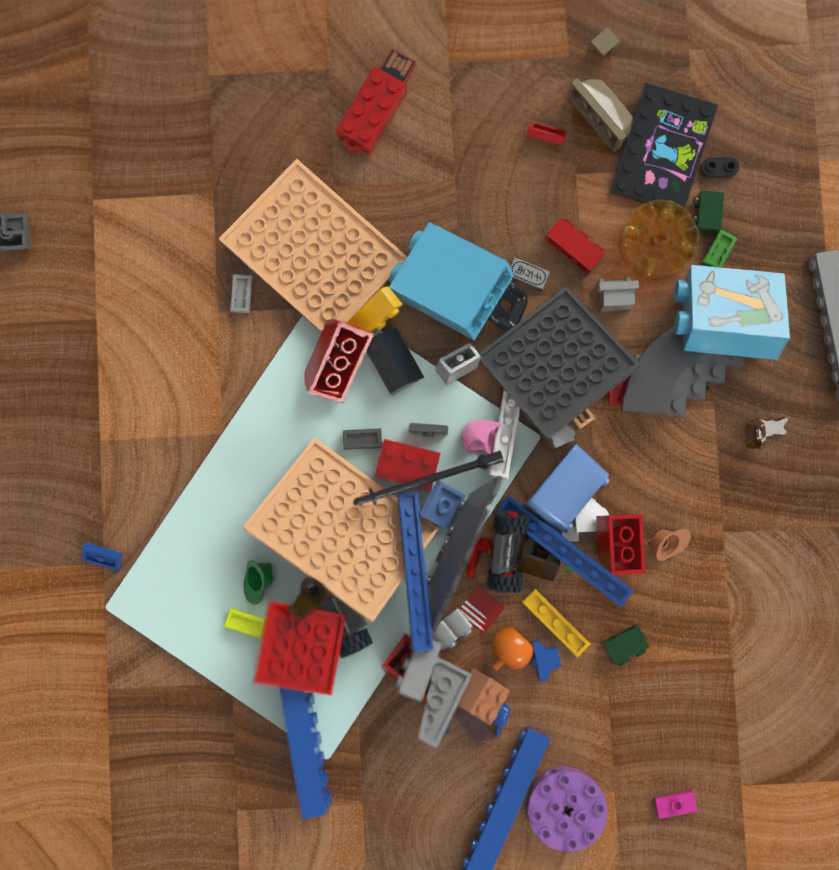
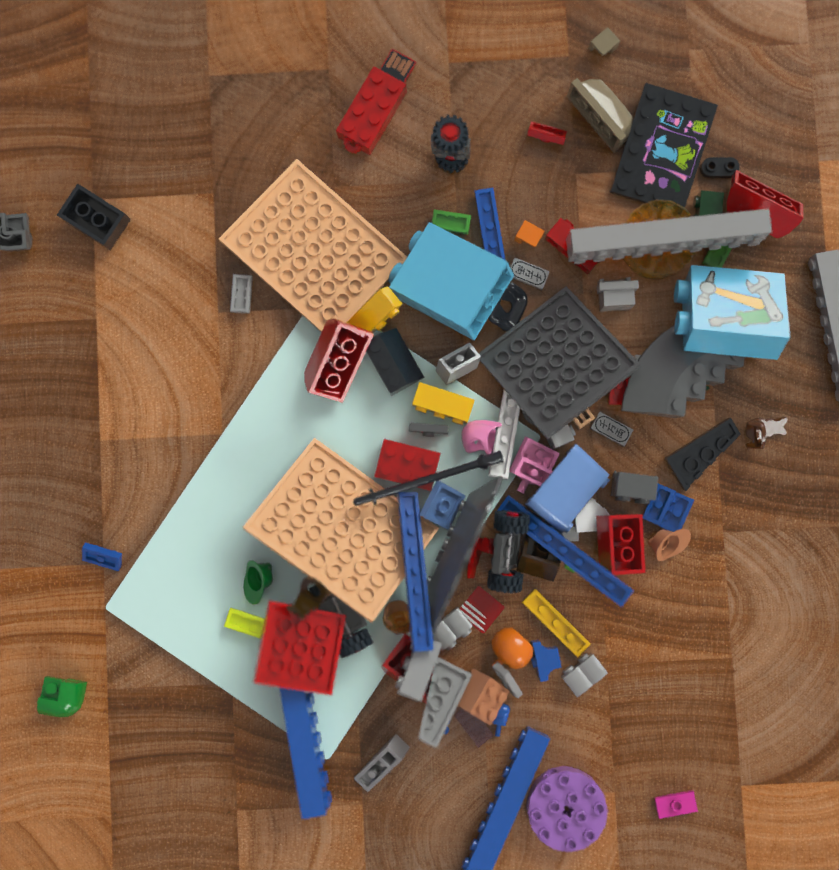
(61, 696): none -> green brick
(93, 216): none -> black brick
(362, 439): dark grey plate -> none
(382, 763): none -> light grey slope
(396, 617): none -> piece
(442, 403): none -> yellow brick
(451, 143): none -> black plate
(452, 221): none -> bright green plate
(489, 222): none -> blue plate
(507, 680): none -> light grey tile
(529, 234): none -> orange panel
(533, 463): none -> bright pink plate
(583, 674): none -> light grey brick
(611, 429): none -> light grey tile
(625, 645): dark green brick -> none
(634, 486): none -> dark grey brick
(668, 236): none -> light grey brick
(668, 509): none -> blue slope
(694, 457): none -> black wing
(752, 195): none -> red windscreen

